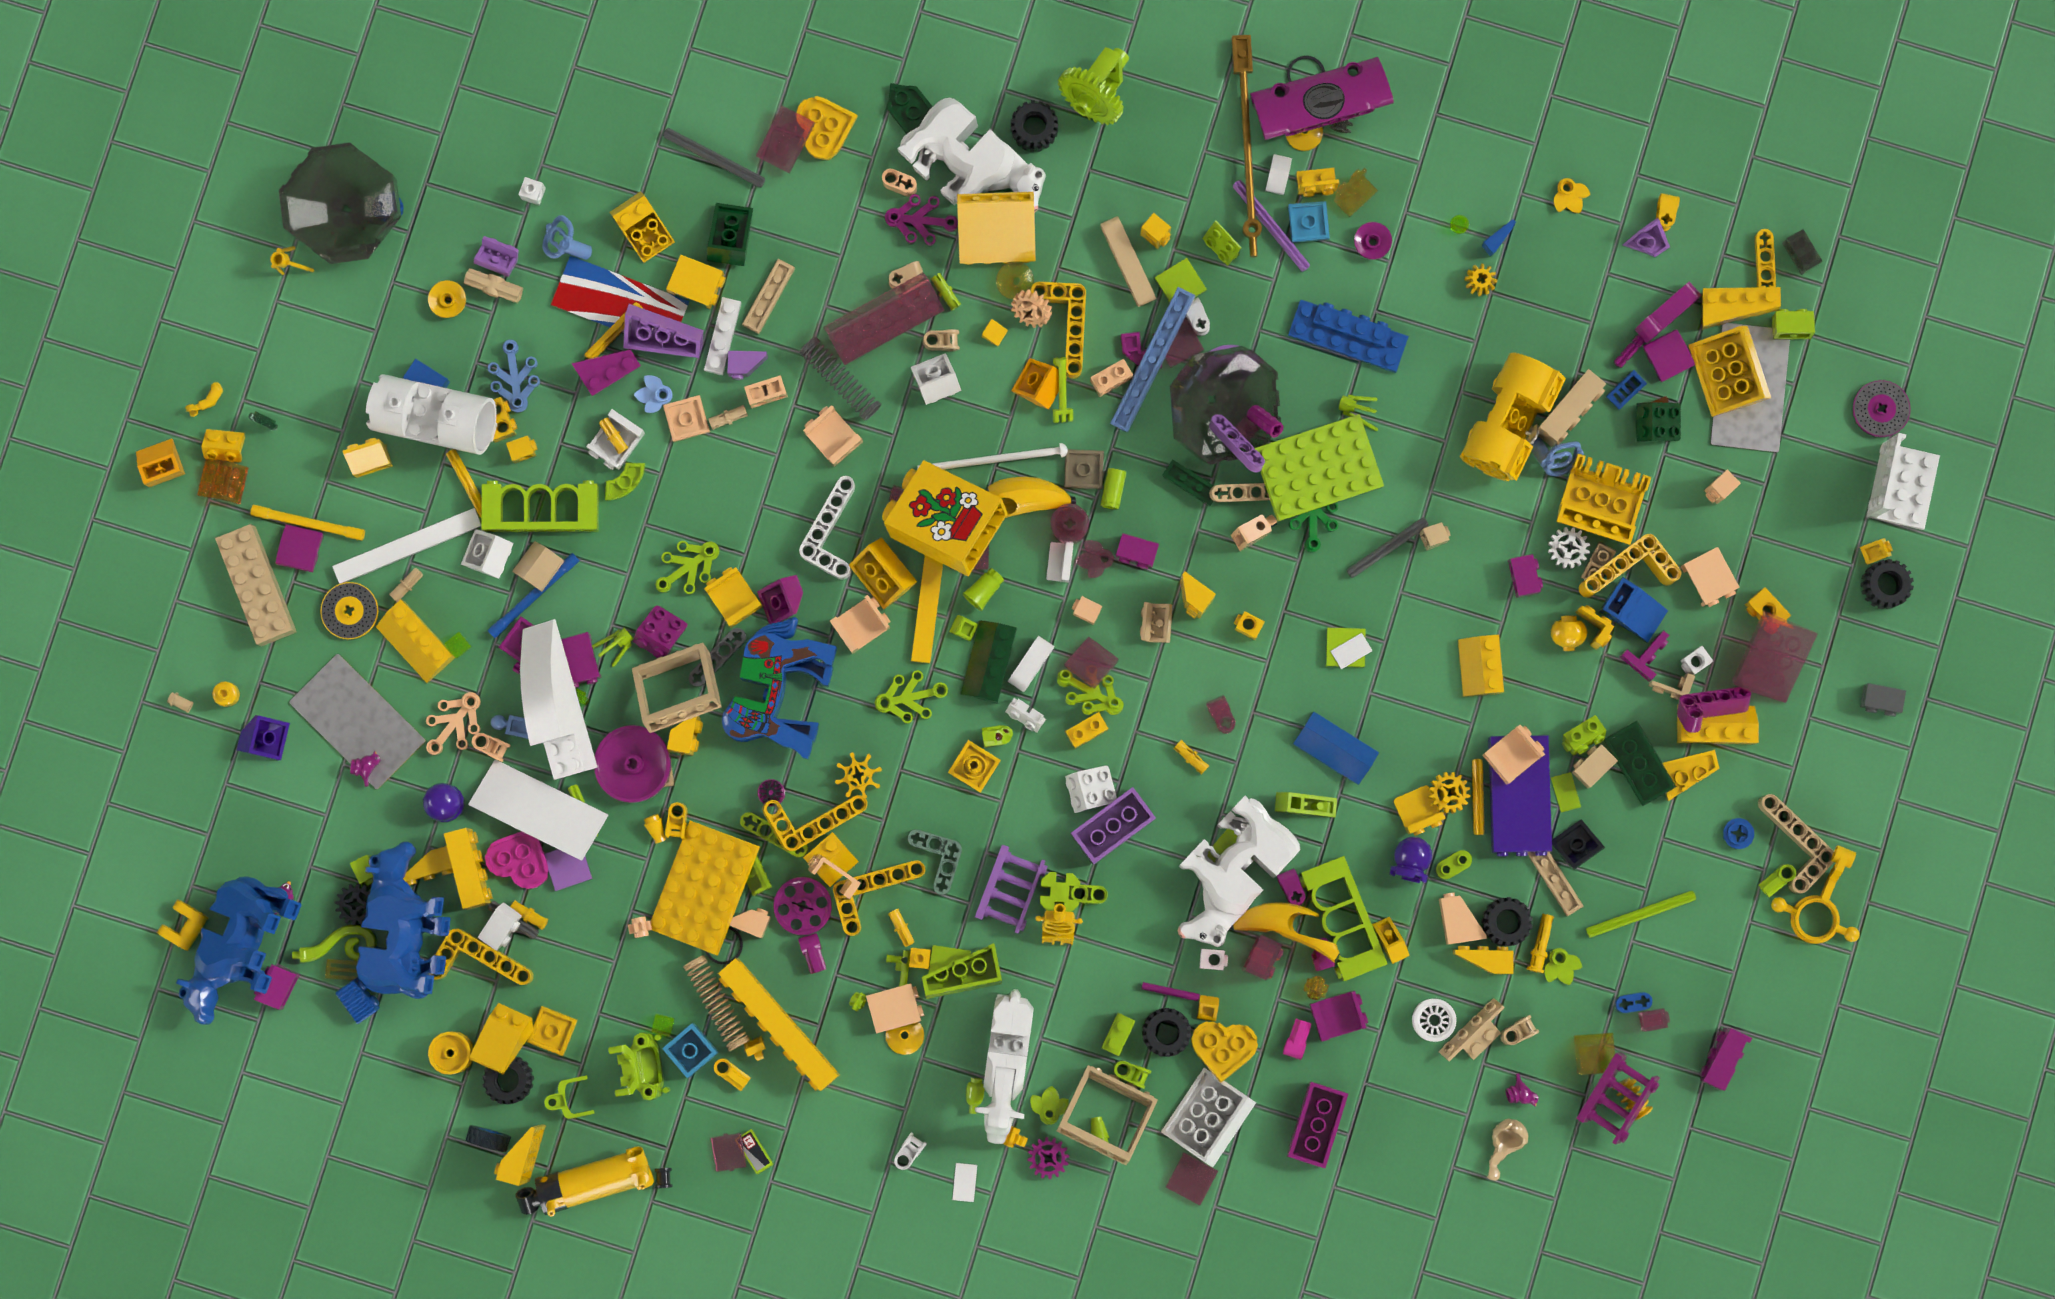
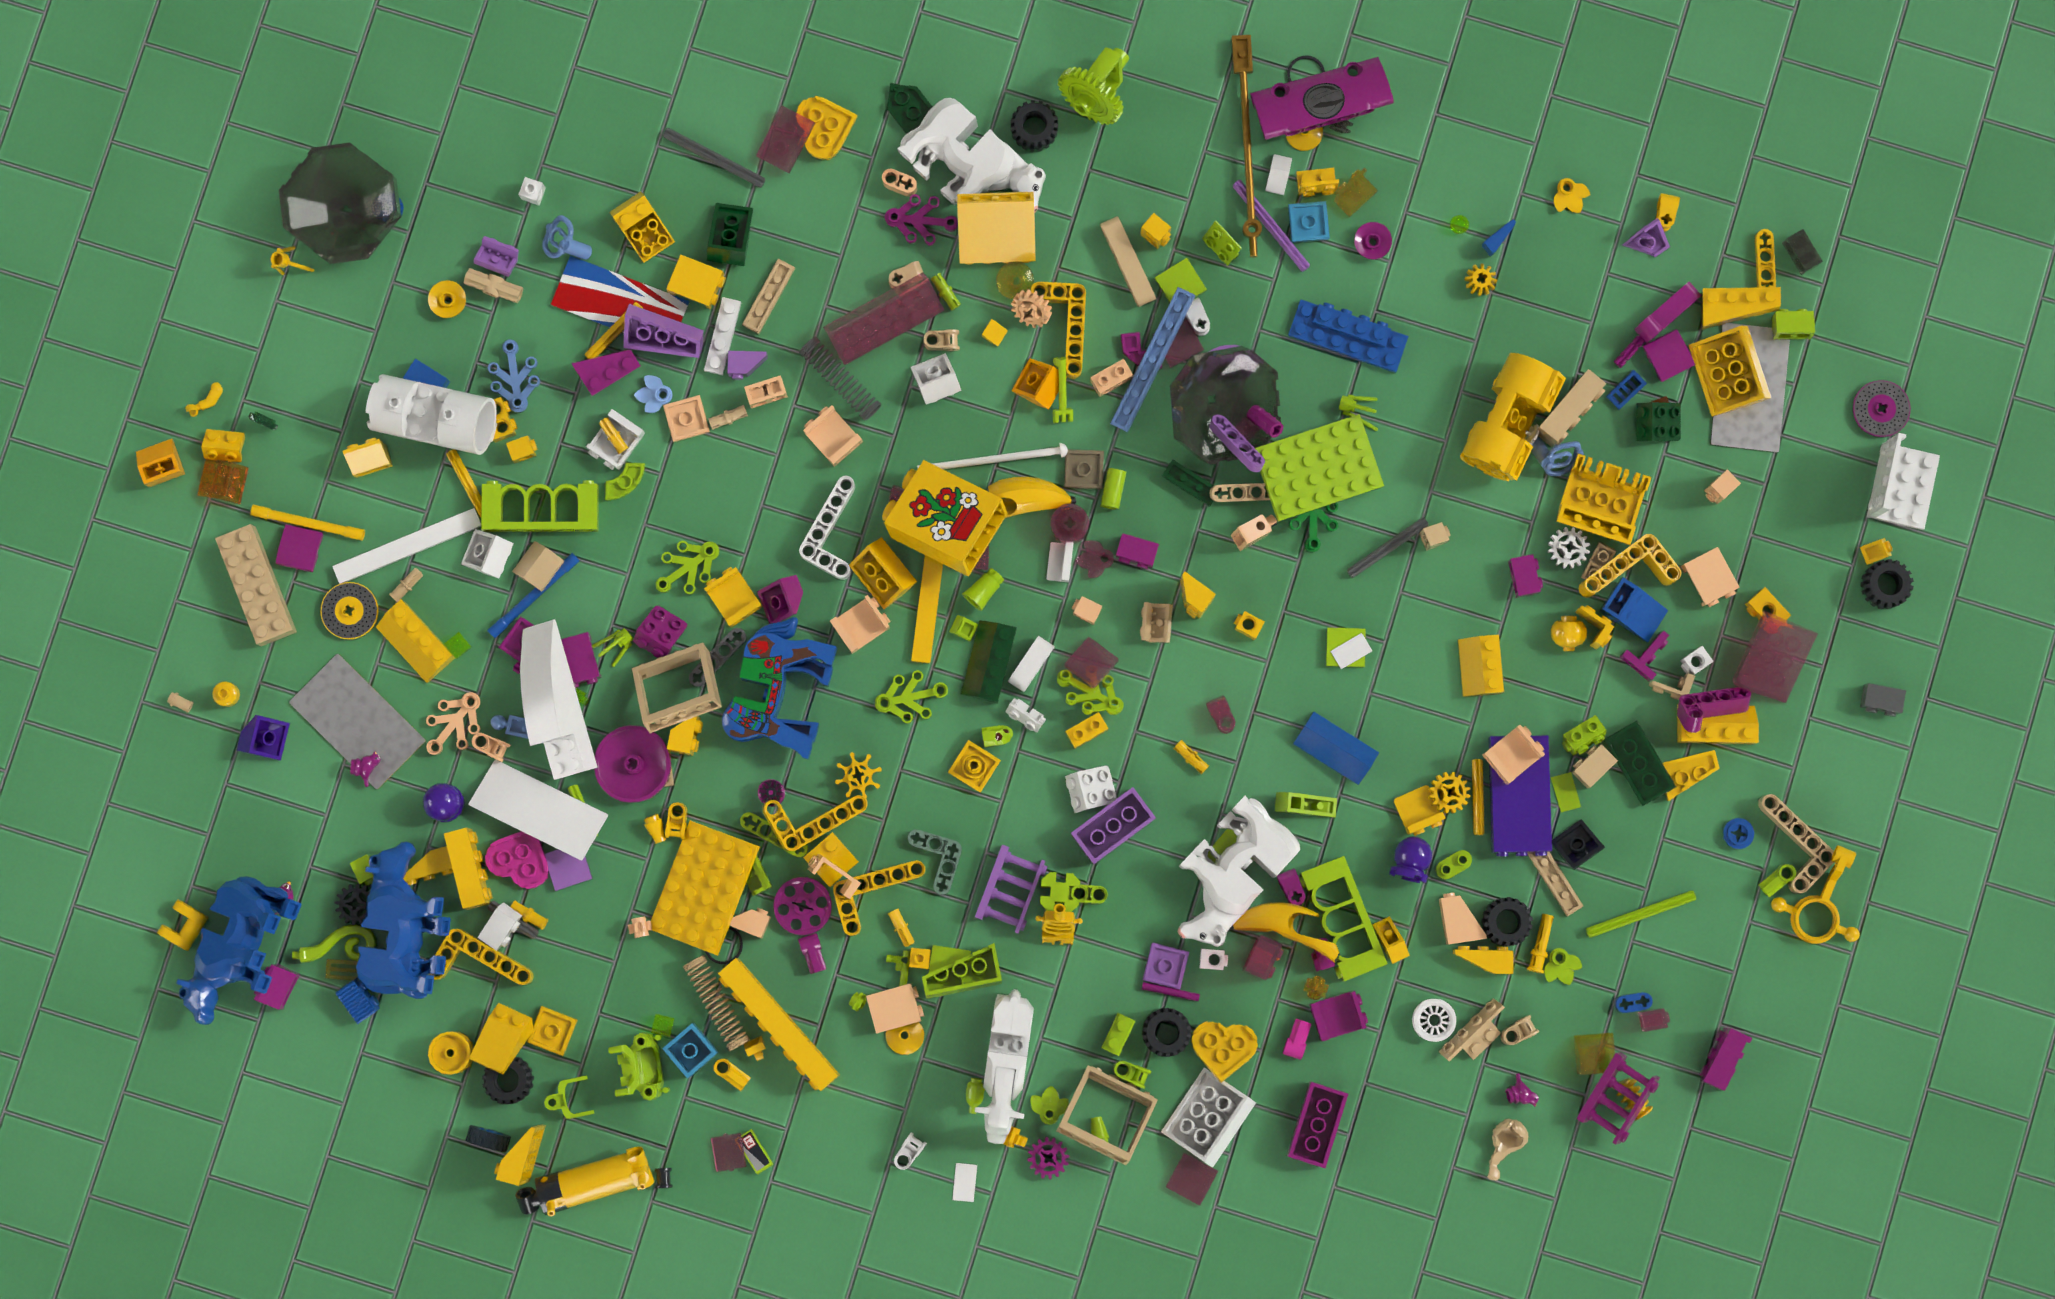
(1165, 966): none -> medium lavender tile
(1208, 1008): yellow slope -> none

